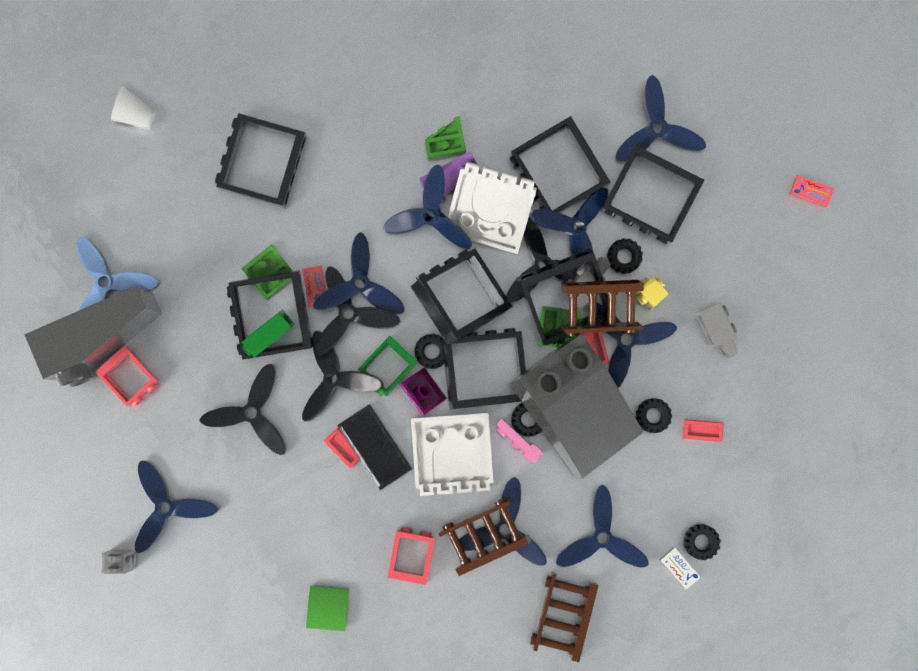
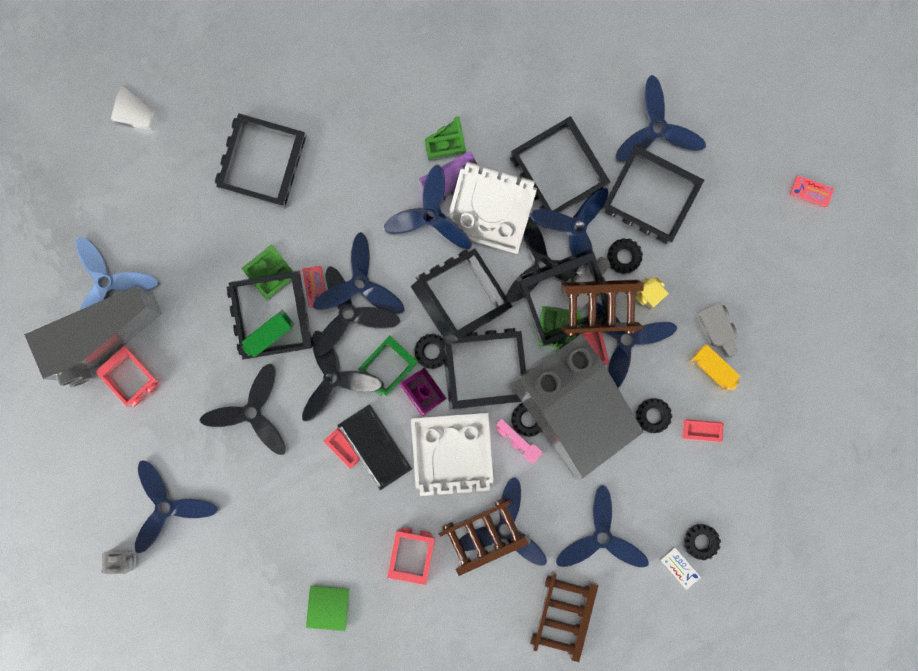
(716, 368): none -> yellow window

